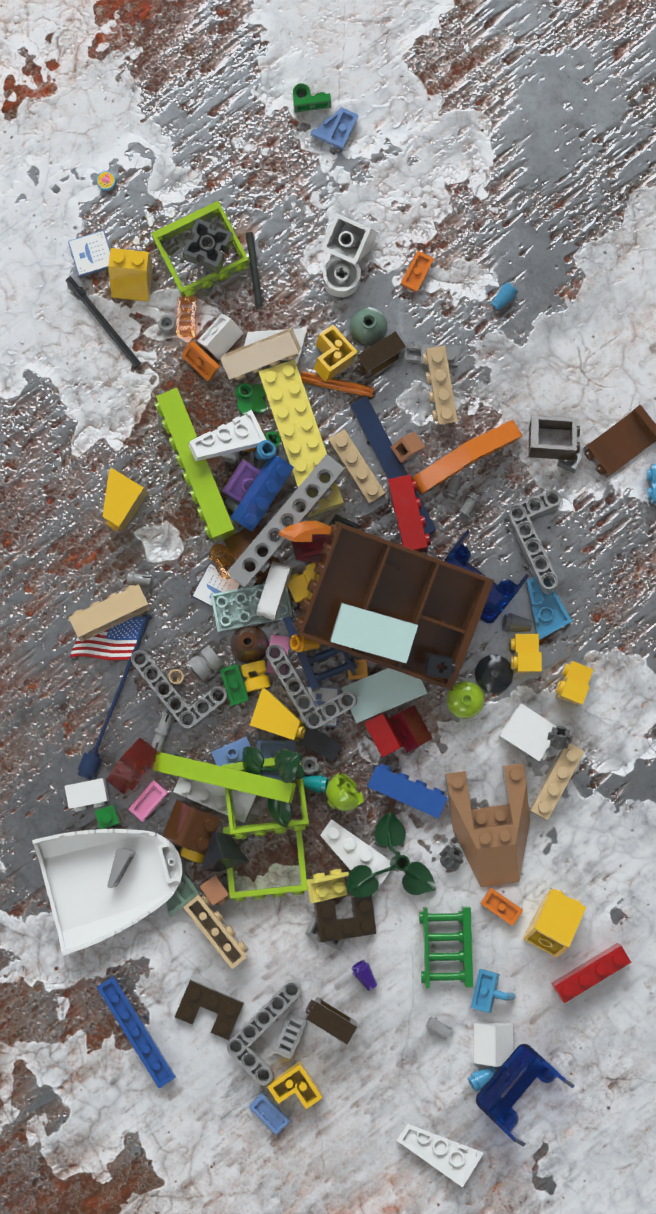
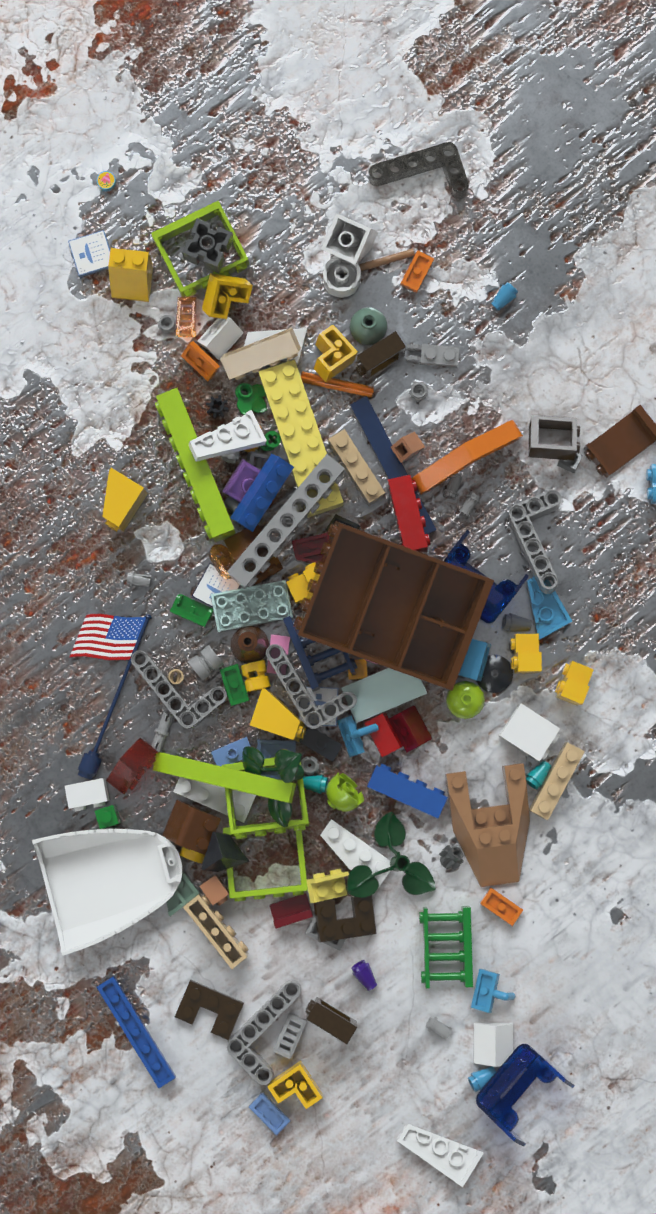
(81, 295): black bar -> none
(109, 613): tan brick -> none
(120, 864): light grey slope -> none
(148, 801): bright pink tile -> none
(192, 610): none -> green hinge
(219, 402): none -> black gear
(222, 291): none -> yellow brick
(254, 269): pearl dark grey bar -> none
(265, 450): dark azure cone -> none
(274, 590): white beam -> none
(291, 910): none -> dark red panel
(302, 644): light orange cone -> none
(303, 531): orange slope -> none
(308, 103): green plate -> none
(337, 128): medium blue wing -> none
(352, 736): none -> dark azure plate
(373, 633): light aqua tile -> none
(387, 259): none -> medium nougat bar
(423, 391): none -> light grey plate
(424, 165): none -> clear smoke beam
(433, 660): black brick -> none
(441, 385): tan brick -> none
(475, 660): none -> dark azure brick
(537, 776): none -> teal cone
(555, 923): yellow slope -> none
(559, 737): dark grey gear -> none
(591, 972): red brick -> none

